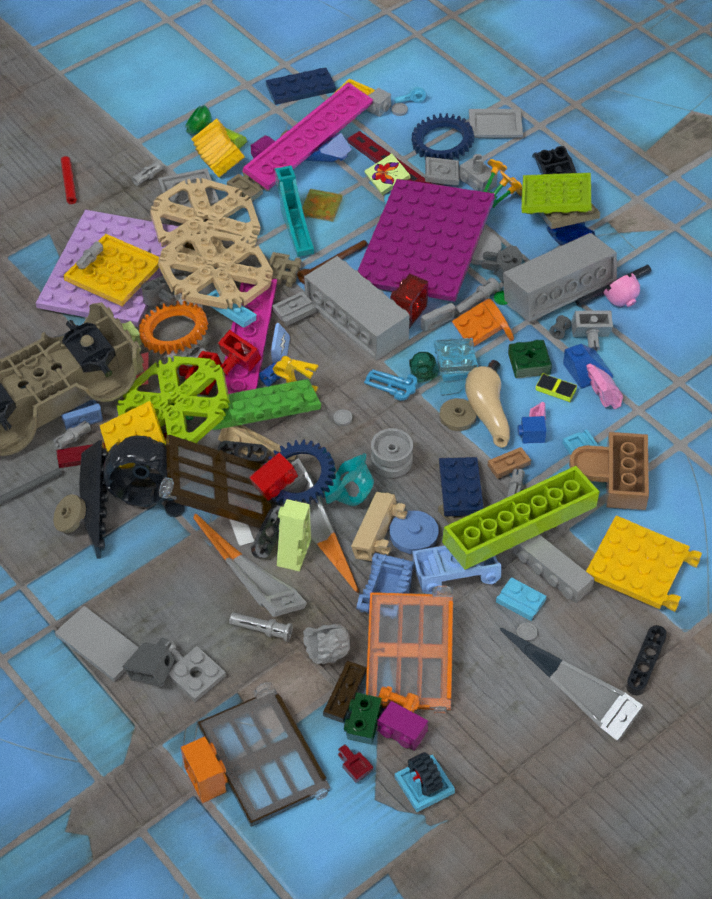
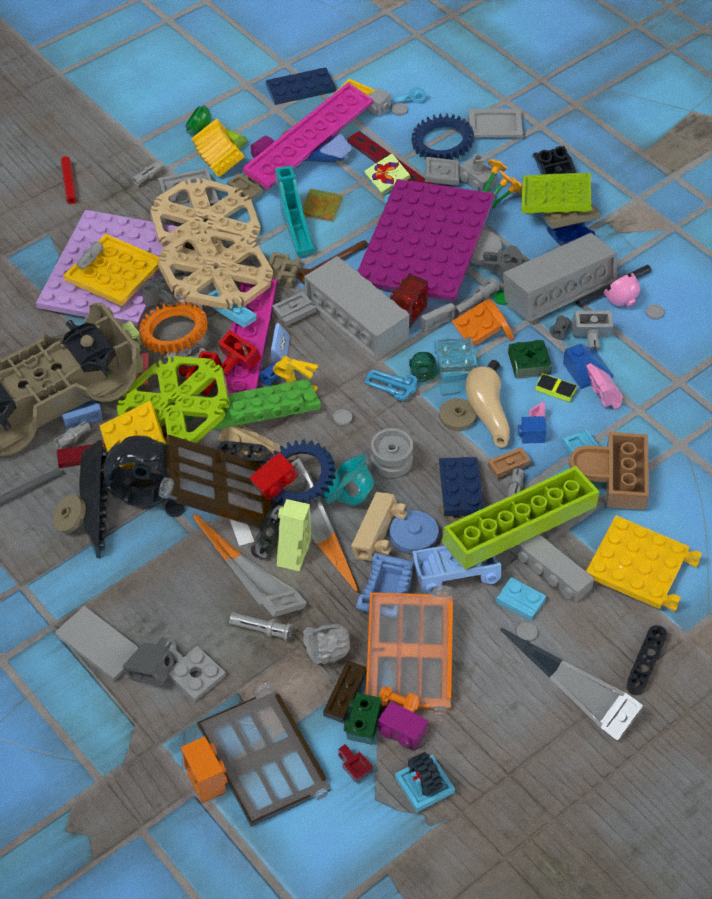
(654, 312): none -> light grey piece

